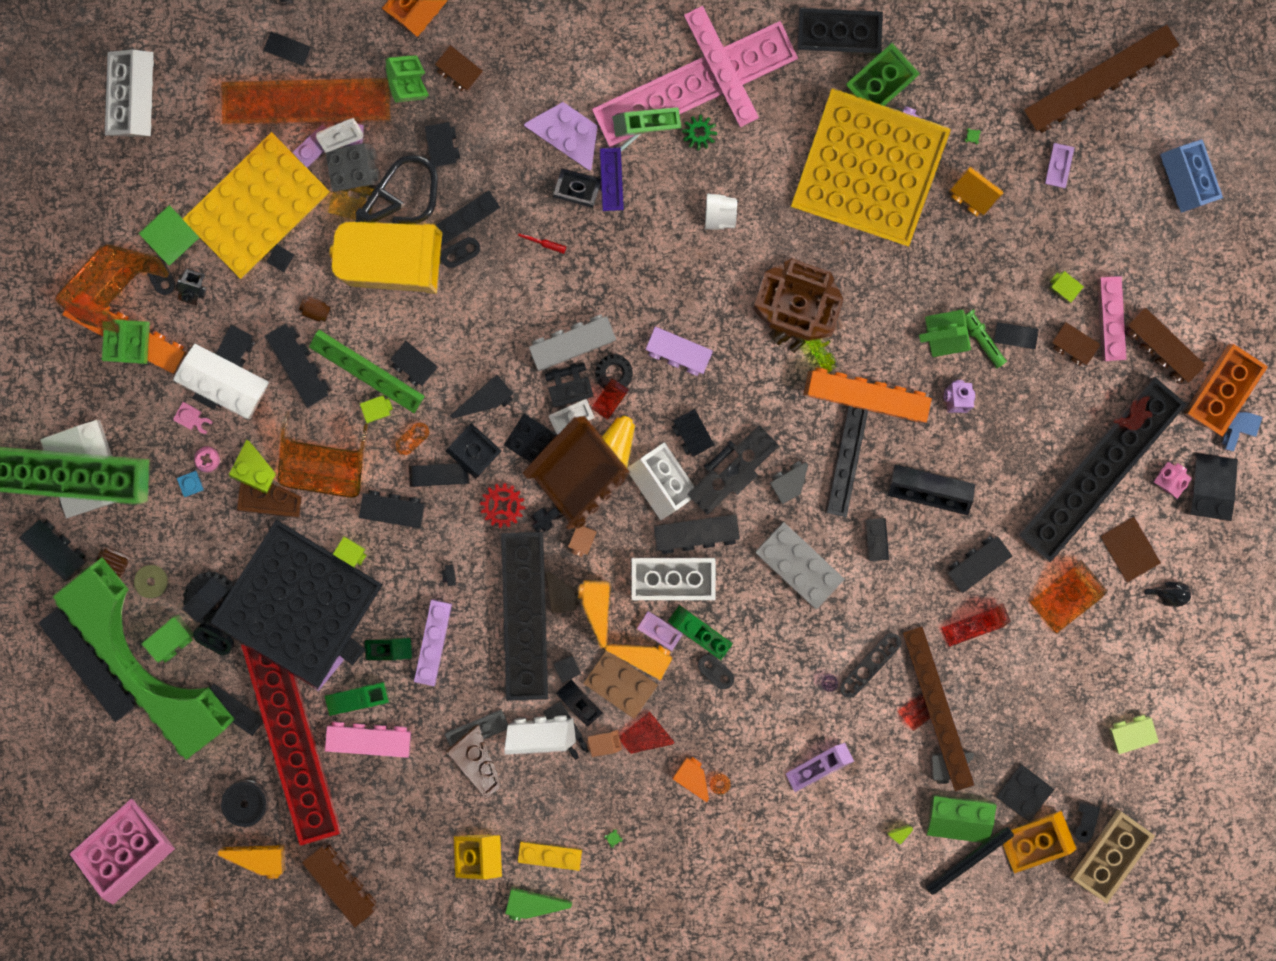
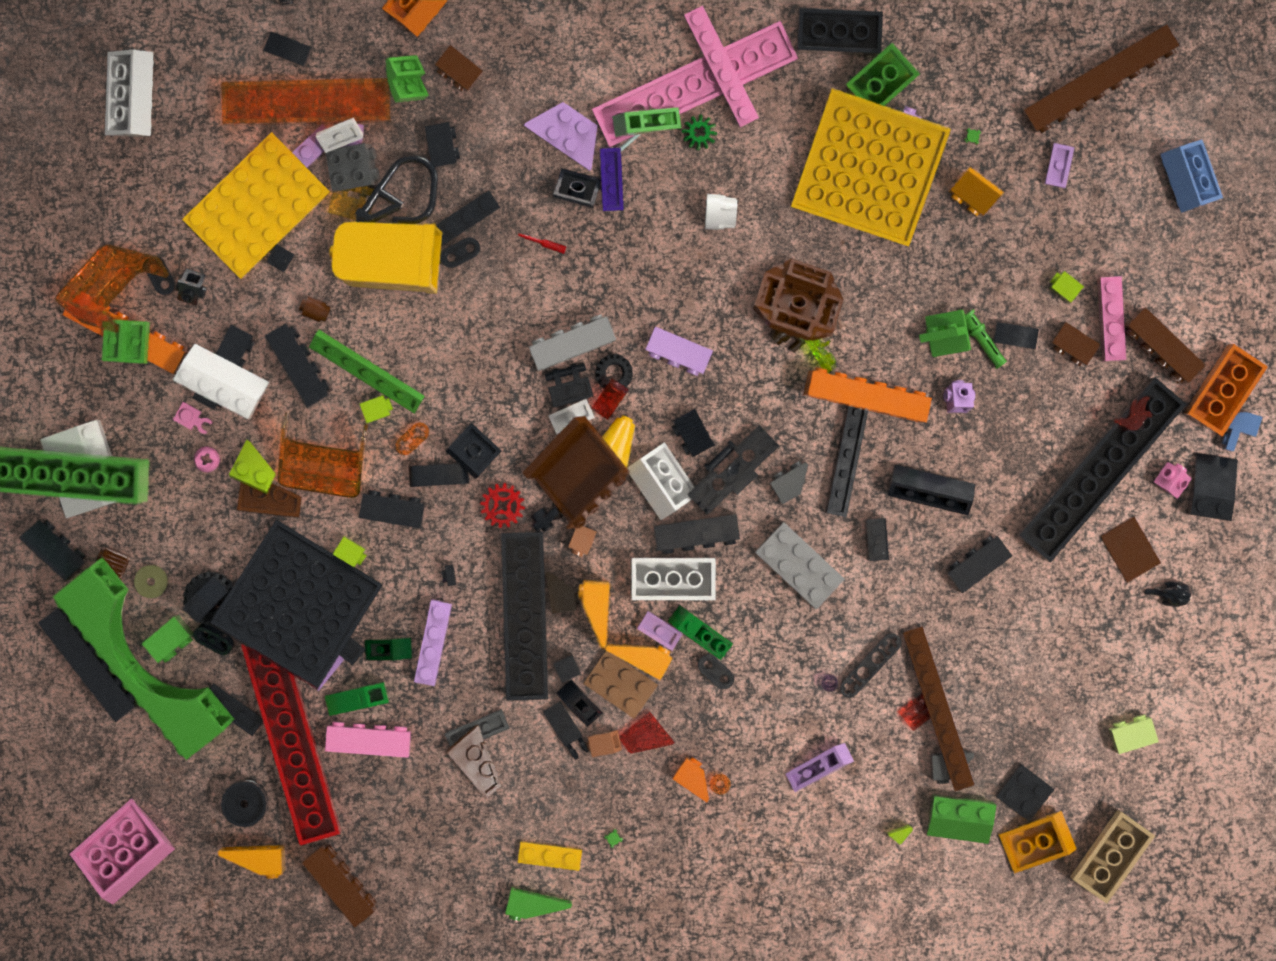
(169, 235): bright green slope -> none
(190, 484): dark azure plate -> none
(414, 364): black brick -> none
(477, 856): yellow slope -> none
(488, 397): black slope -> none
(529, 438): black hinge -> none
(540, 735): white slope -> none
(969, 861): black axle -> none
(976, 625): clear red slope -> none
(1069, 596): clear orange slope -> none
(1087, 821): black leg -> none

